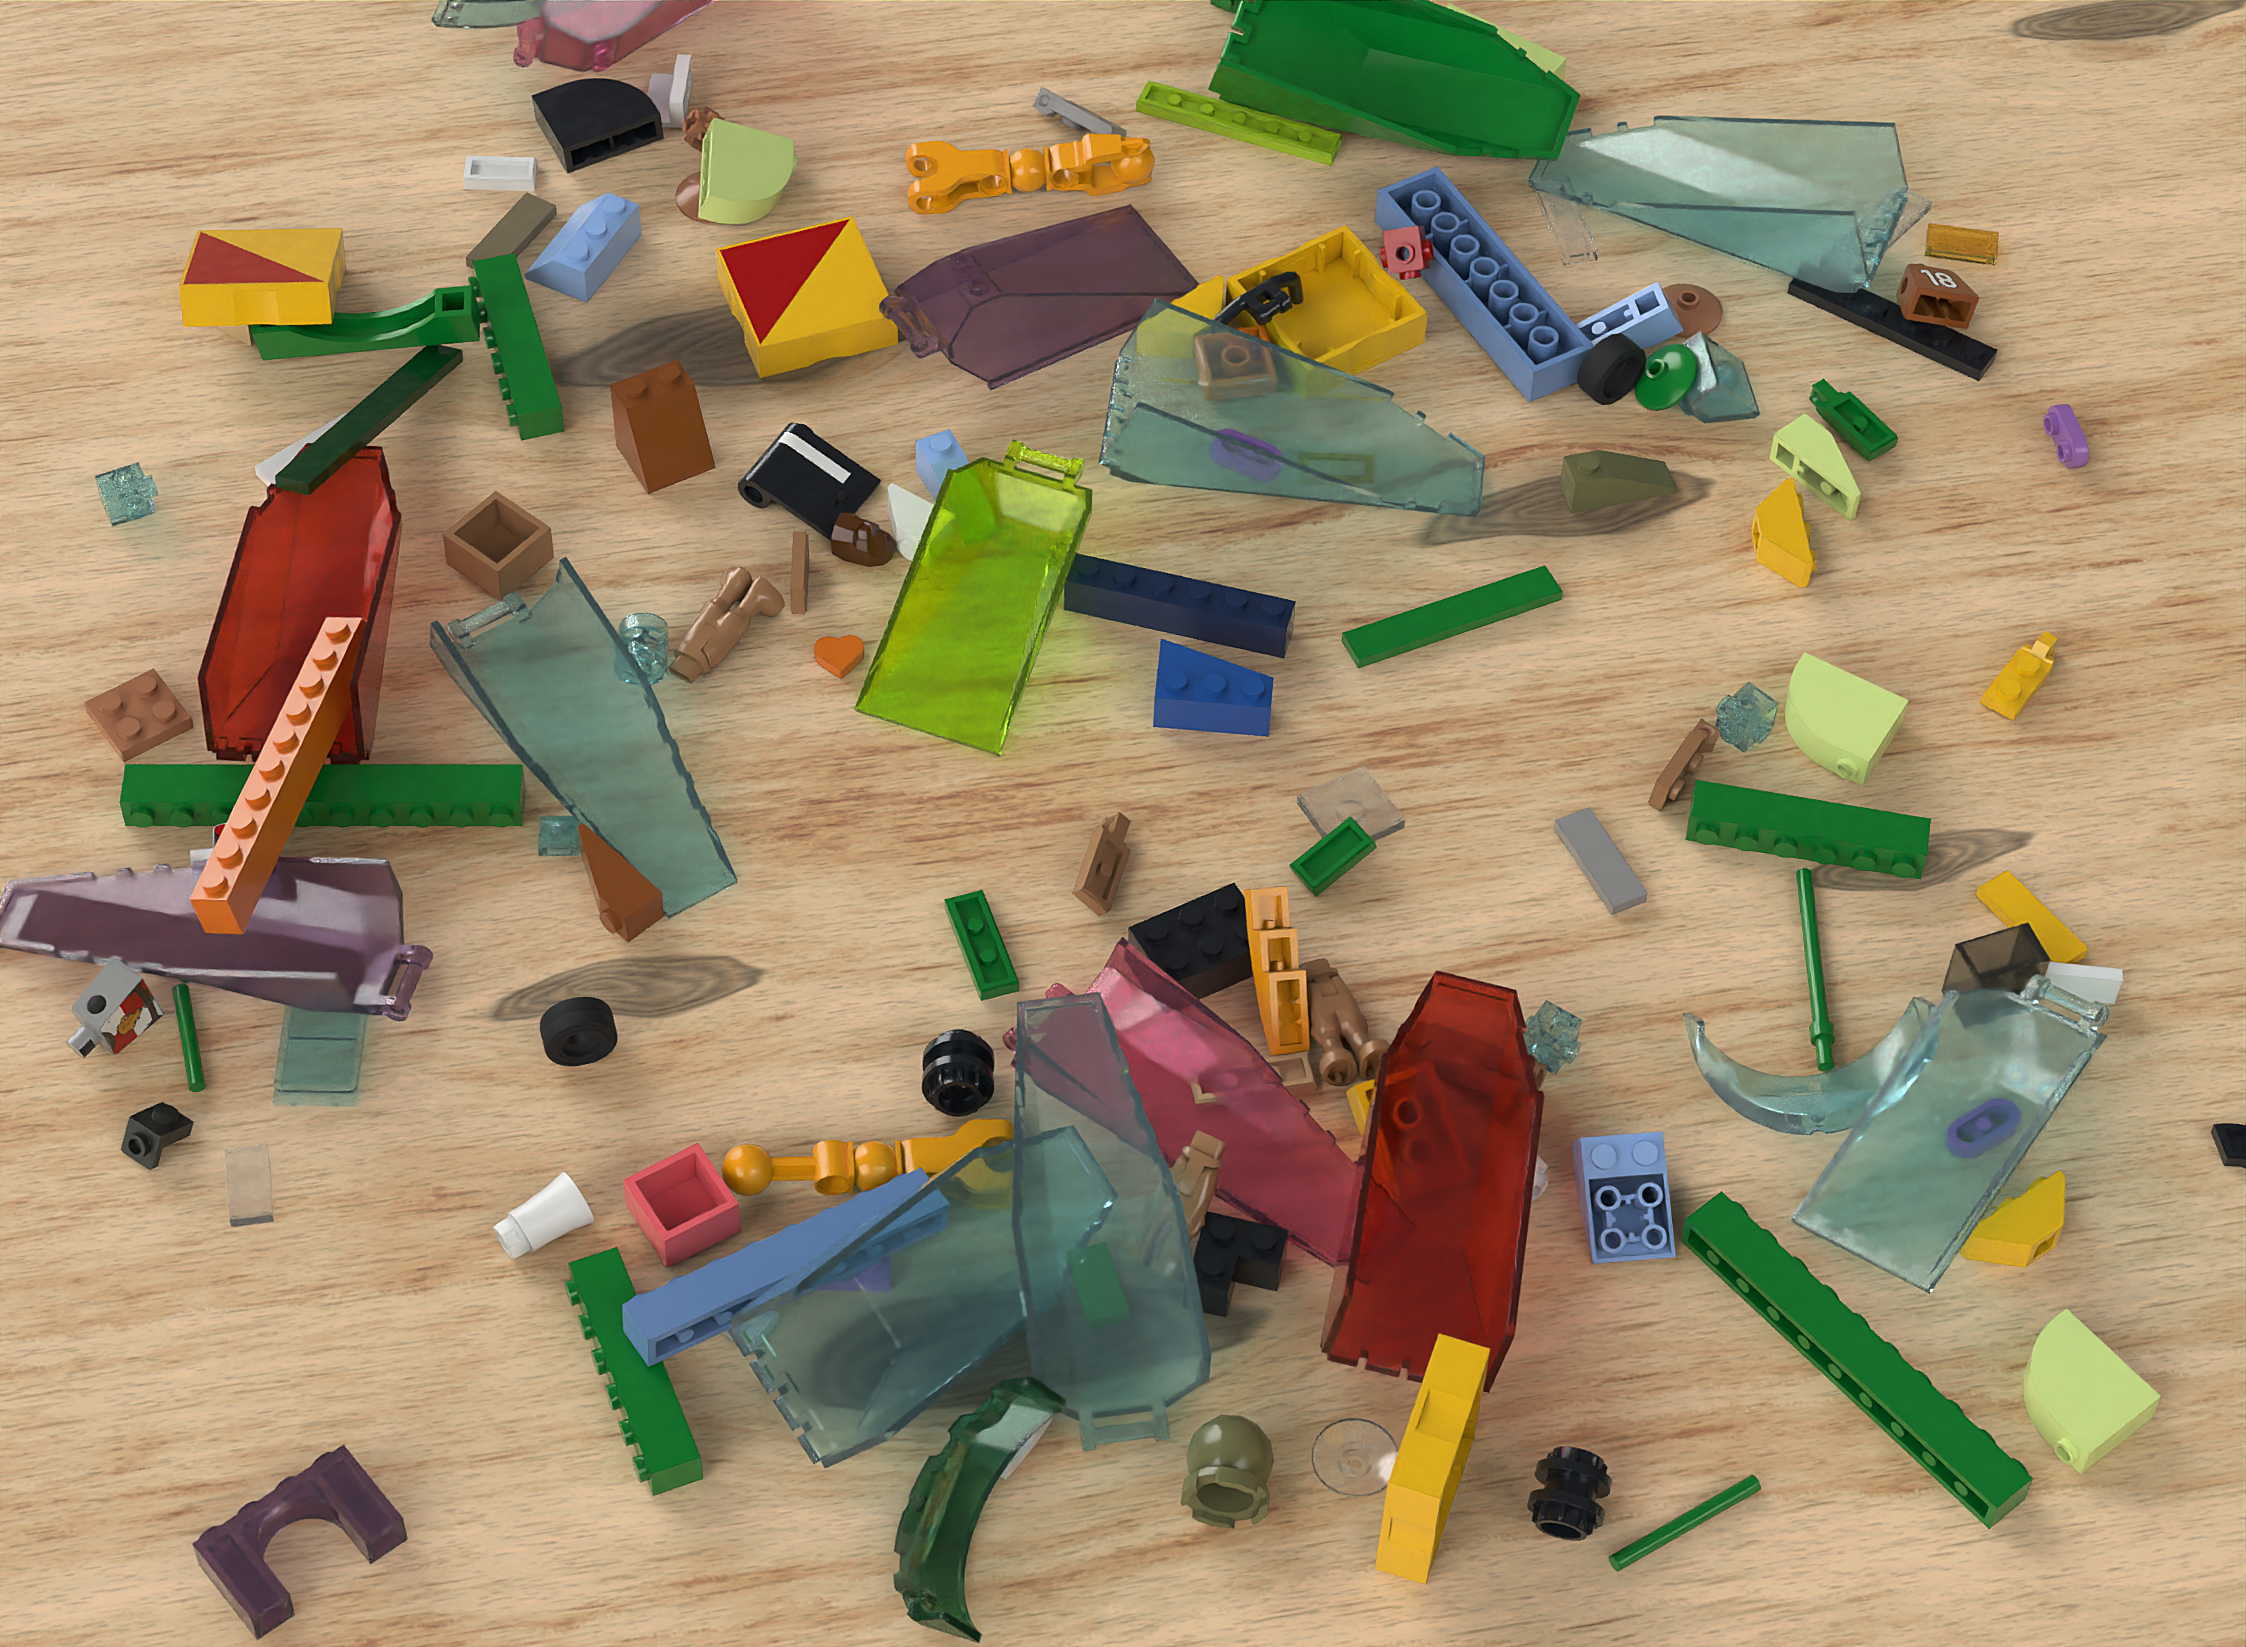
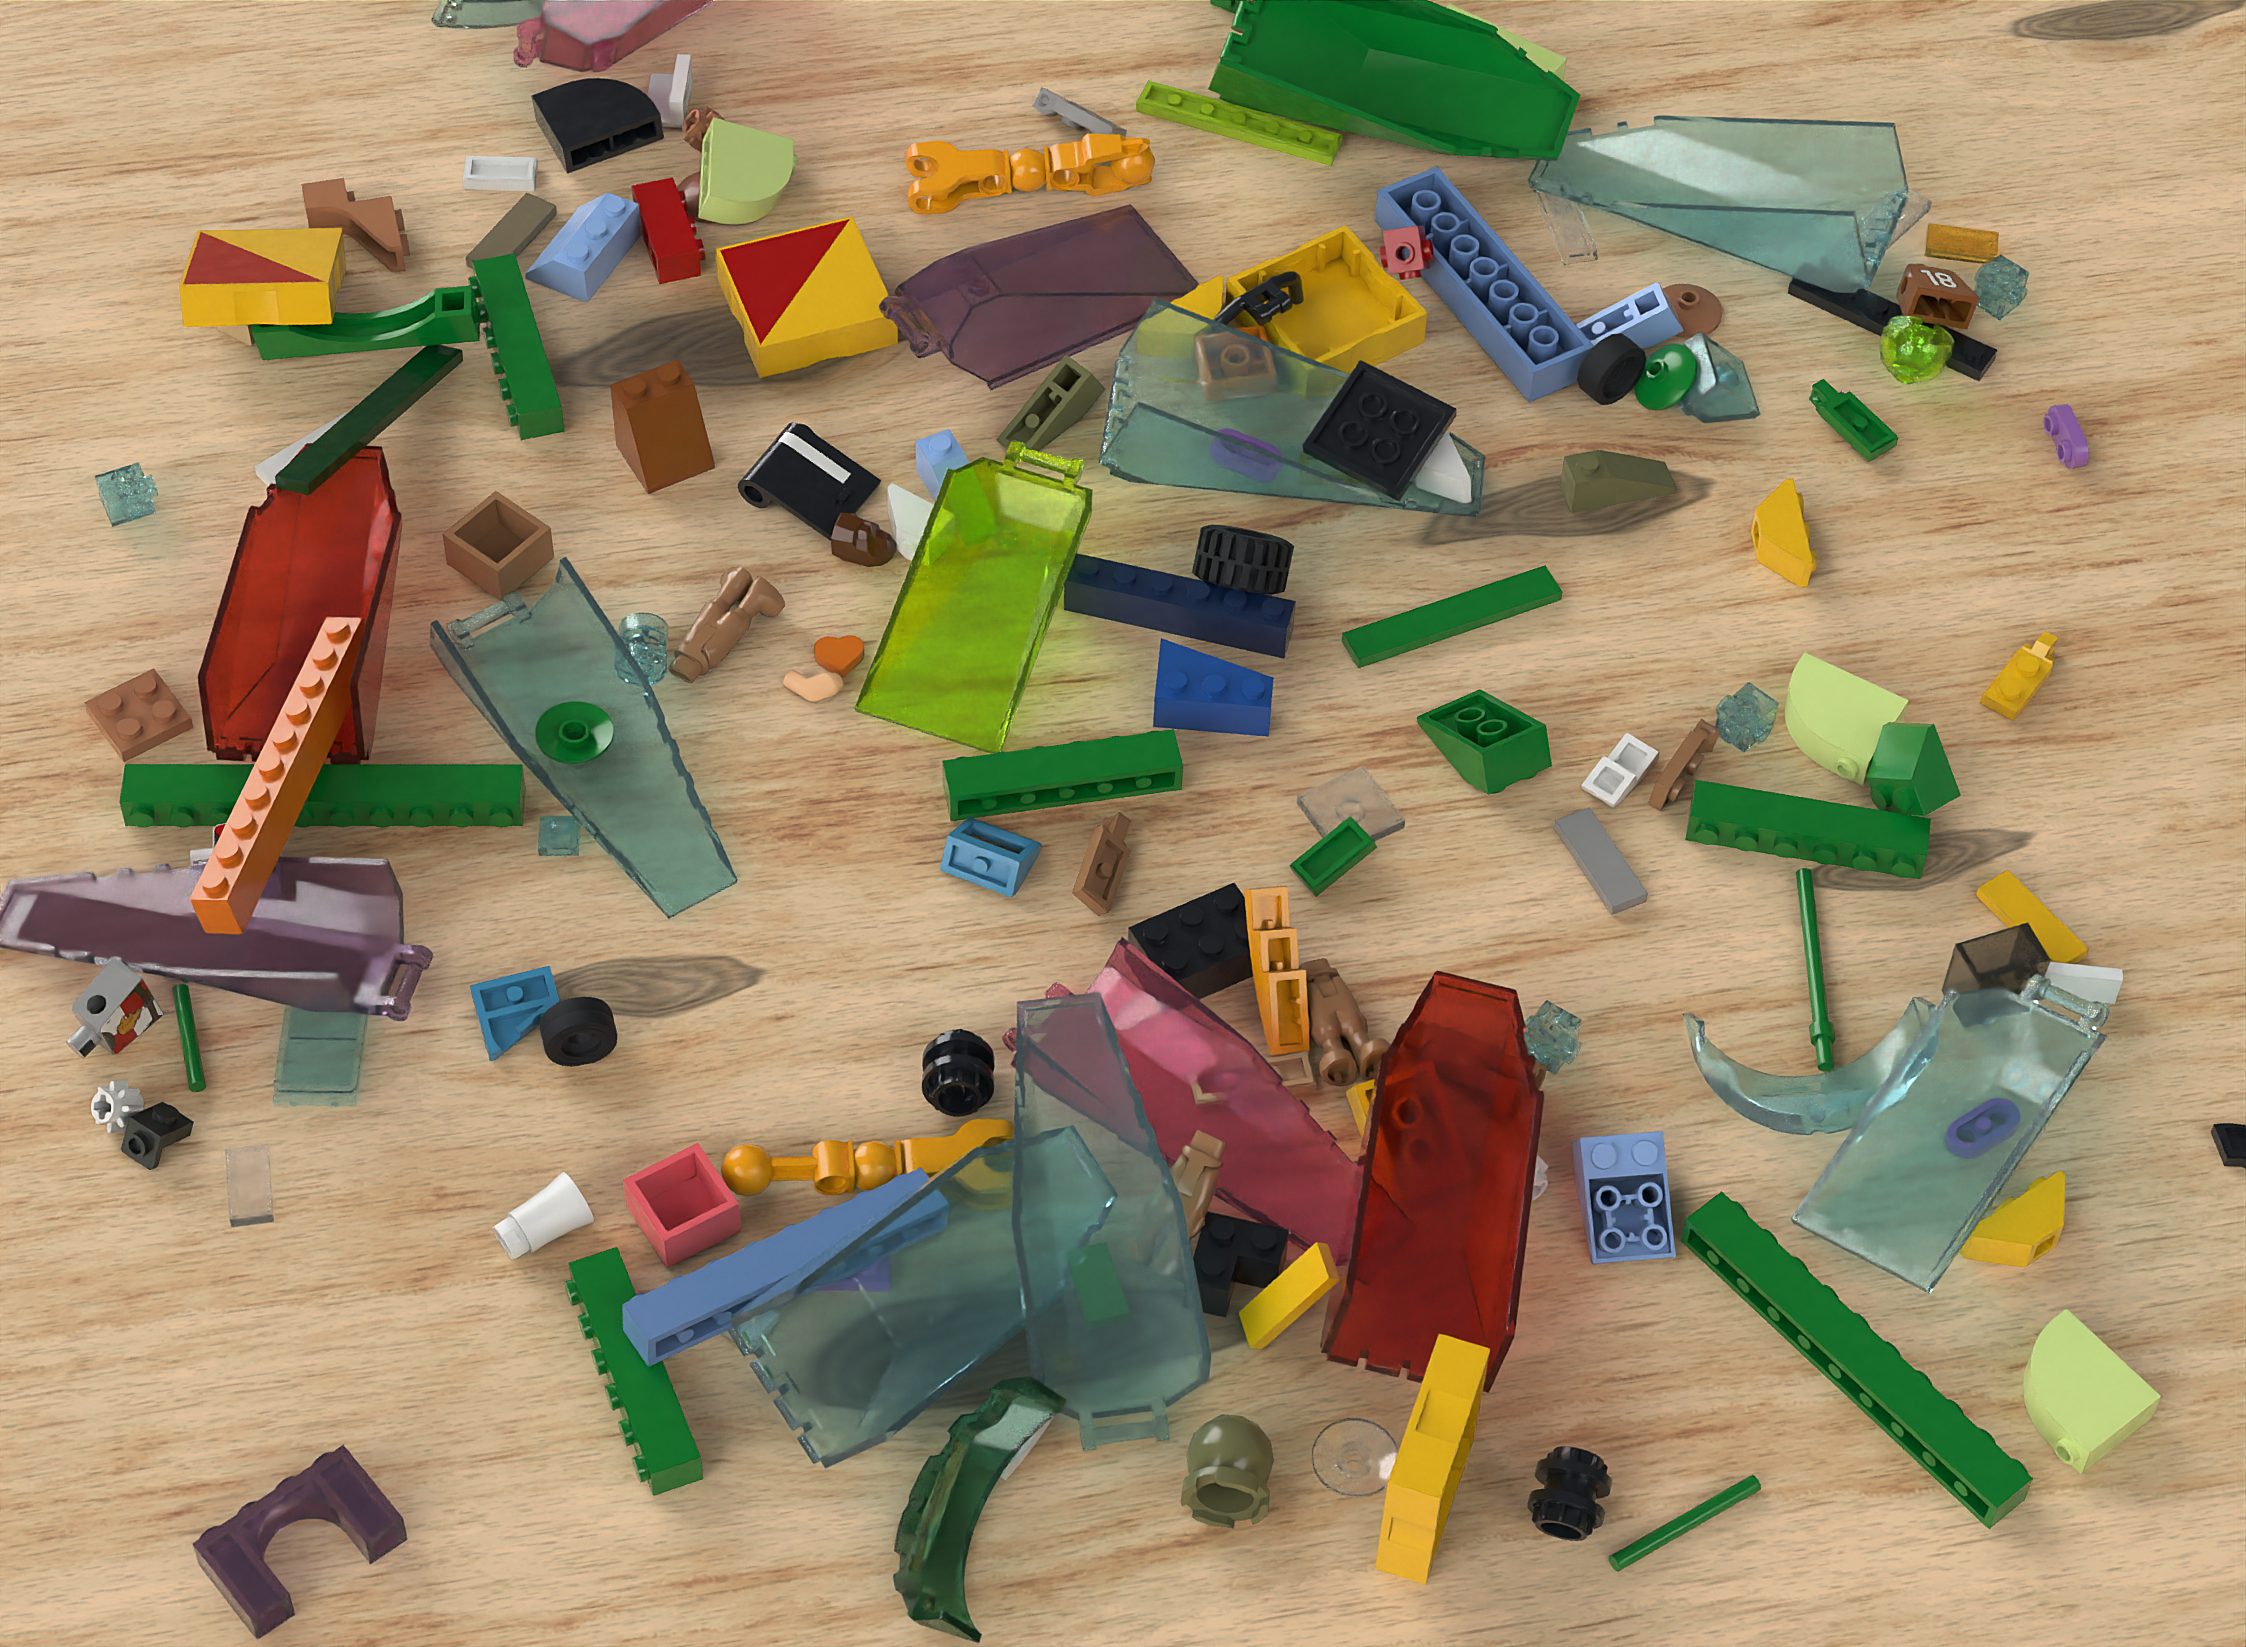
(115, 1104): none -> white gear
(367, 221): none -> nougat arch
(512, 1007): none -> dark azure wing
(574, 732): none -> green dish
(623, 895): dark orange slope -> none
(668, 230): none -> red brick
(799, 573): medium nougat tile -> none
(814, 687): none -> light nougat arm
(981, 945): green tile -> none
(987, 863): none -> dark azure tile
(1054, 406): none -> olive slope
(1062, 774): none -> green brick
(1242, 559): none -> black tyre
(1289, 1296): none -> yellow tile
(1379, 430): none -> black plate
(1445, 473): none -> white slope
(1488, 740): none -> green slope
(1622, 771): none -> white slope
(1815, 461): yellowish green slope -> none
(1910, 770): none -> green slope
(1914, 350): none -> clear neon green cylinder
(2000, 286): none -> clear light blue brick

